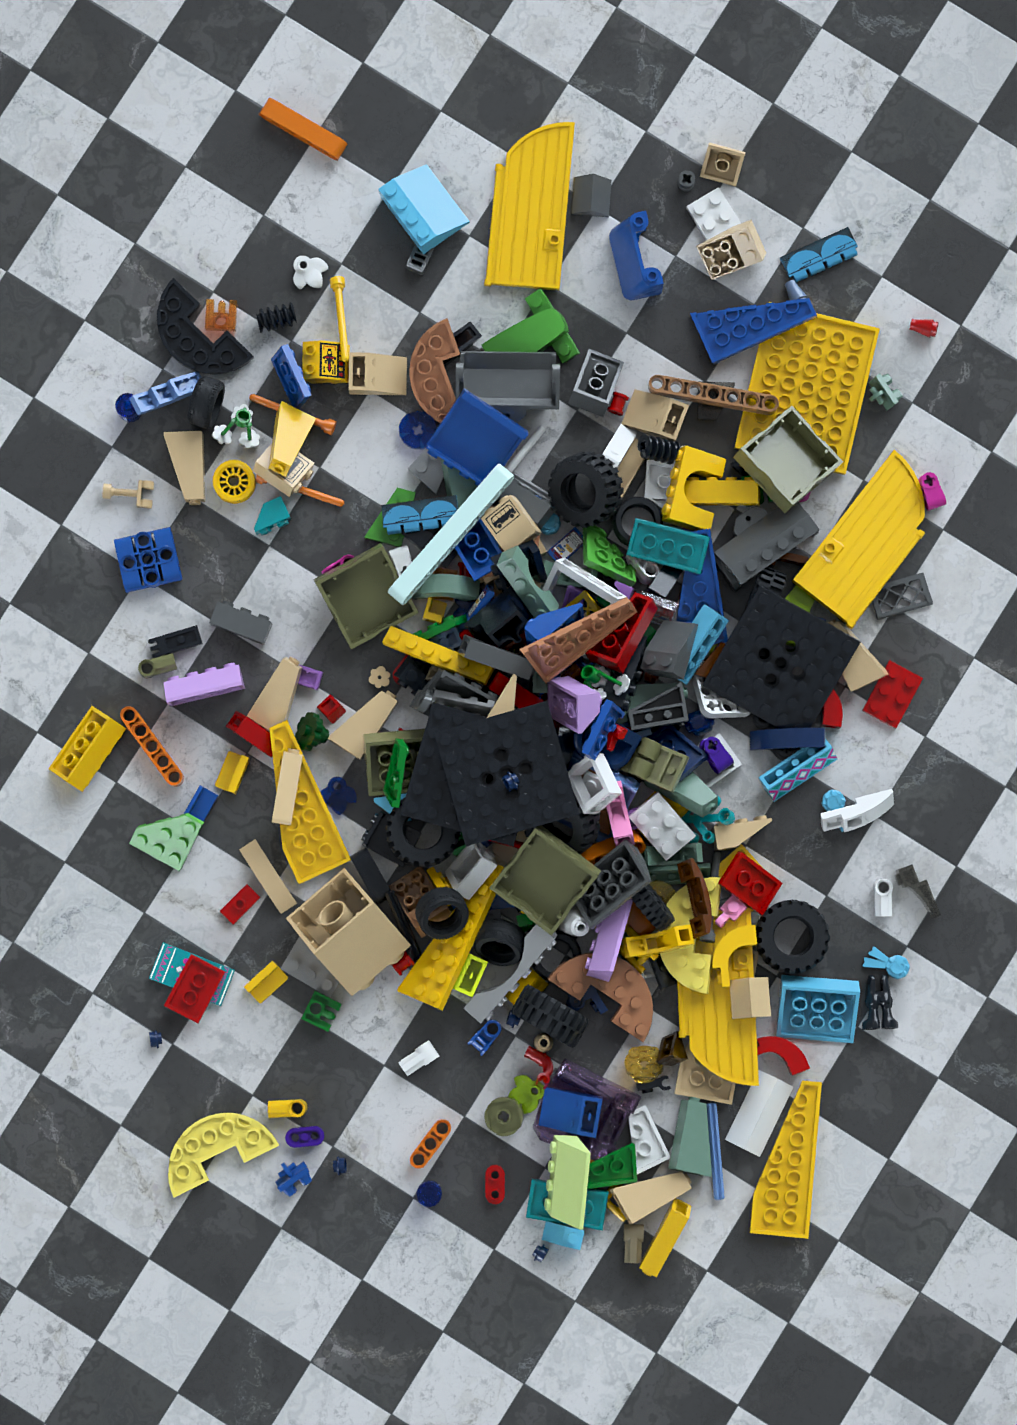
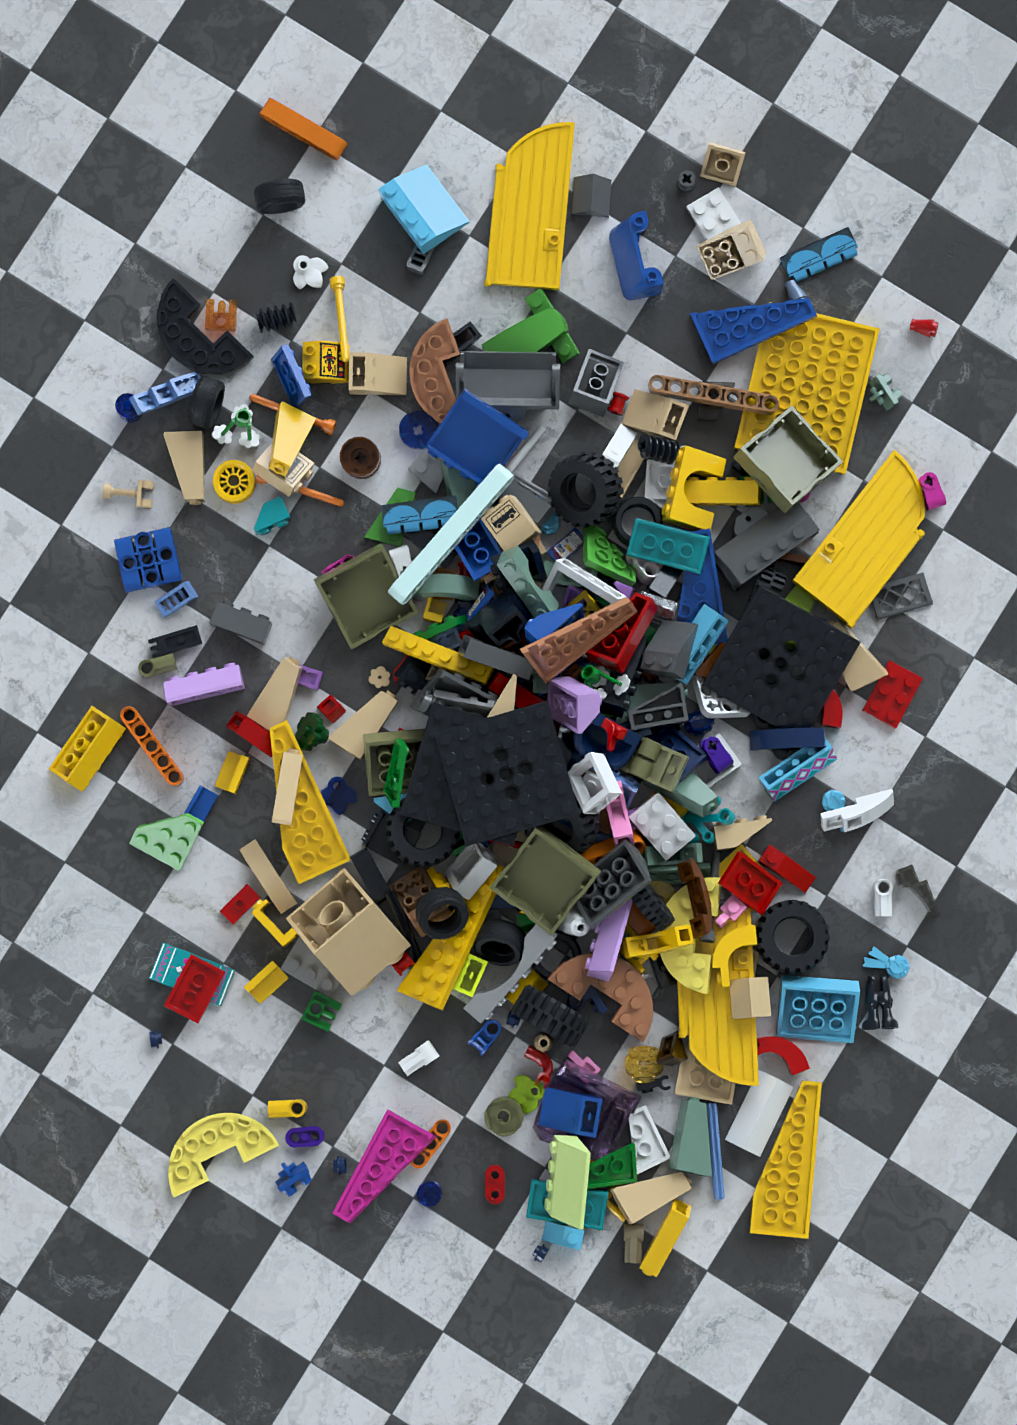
(179, 589): none -> medium blue slope
(279, 196): none -> black tyre
(283, 939): none -> yellow panel
(350, 452): none -> reddish brown wheel
(387, 1155): none -> dark pink wing
(510, 781): dark blue plate -> none
(586, 1063): none -> bright pink plate
(604, 724): blue wing -> none
(786, 868): none -> red slope

